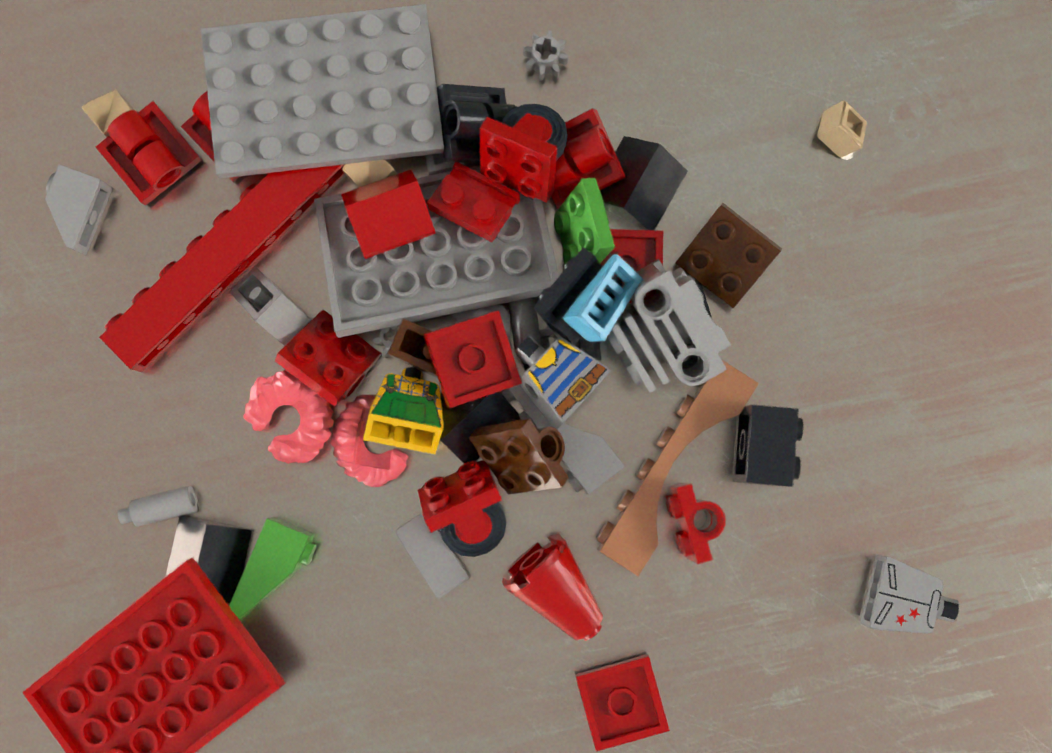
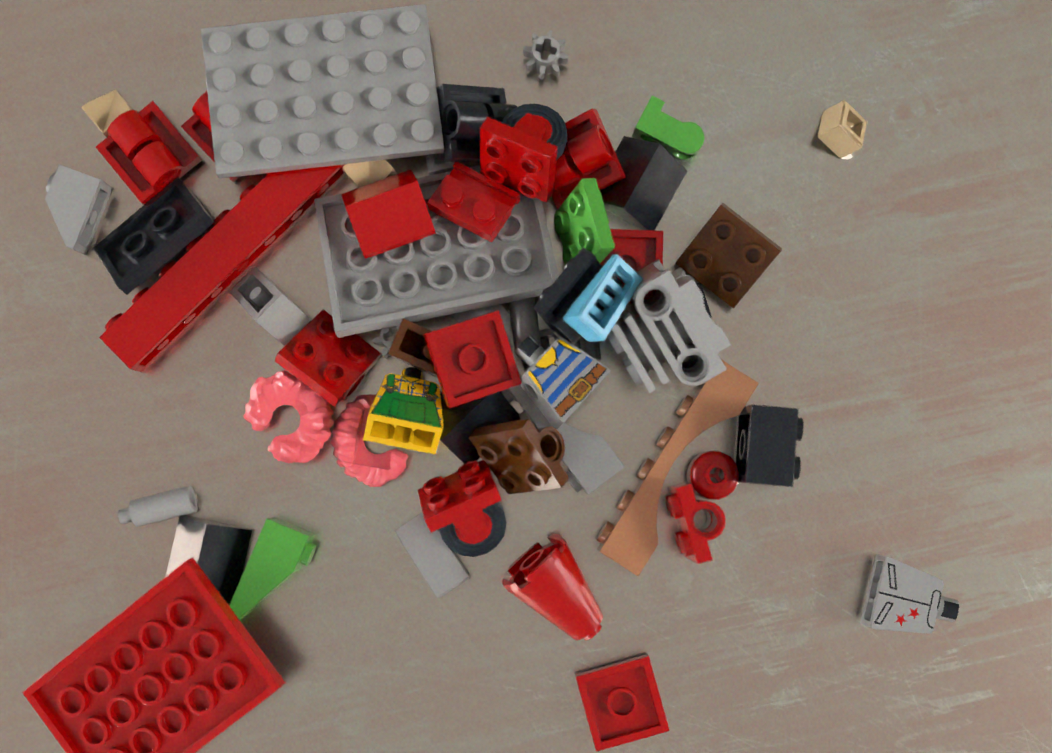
(152, 235): none -> black plate
(679, 138): none -> bright green leg
(700, 479): none -> red head

